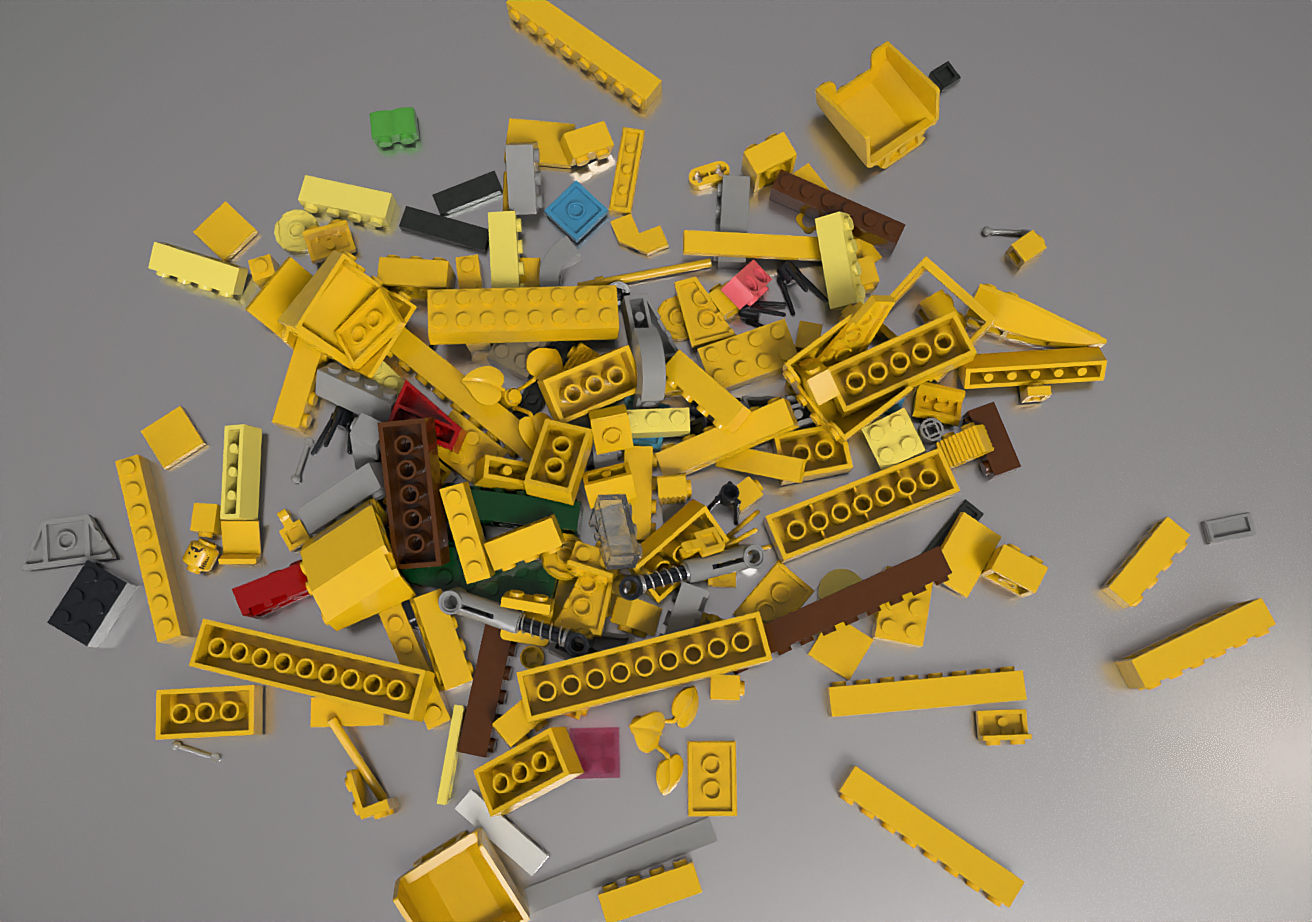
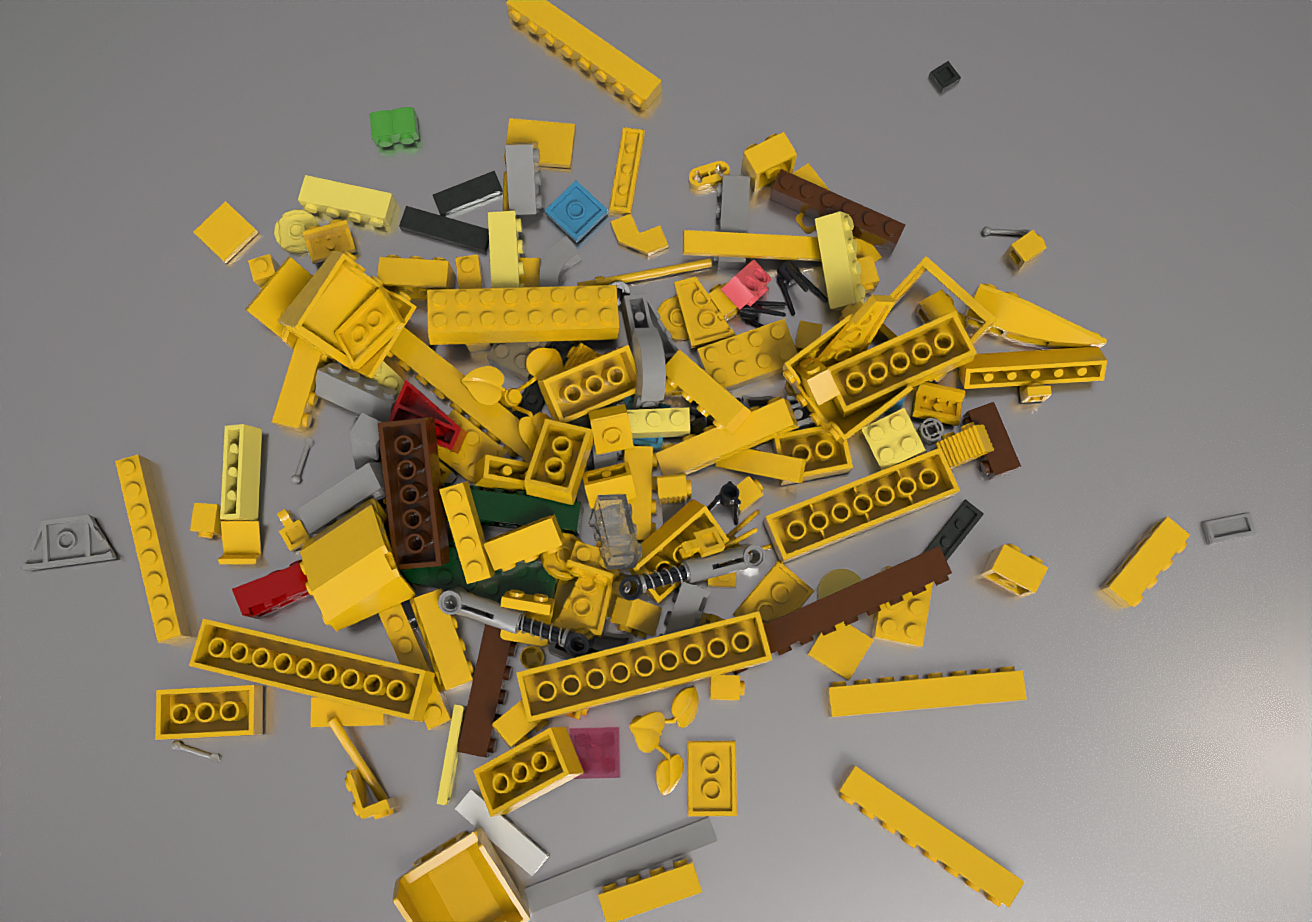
(92, 604): black brick -> none
(173, 437): yellow tile -> none
(198, 268): light yellow brick -> none
(200, 555): yellow head -> none
(340, 418): black plant -> none
(587, 144): yellow brick -> none
(883, 108): yellow windscreen -> none
(967, 552): yellow tile -> none
(1002, 725): yellow bracket -> none
(1195, 644): yellow brick -> none

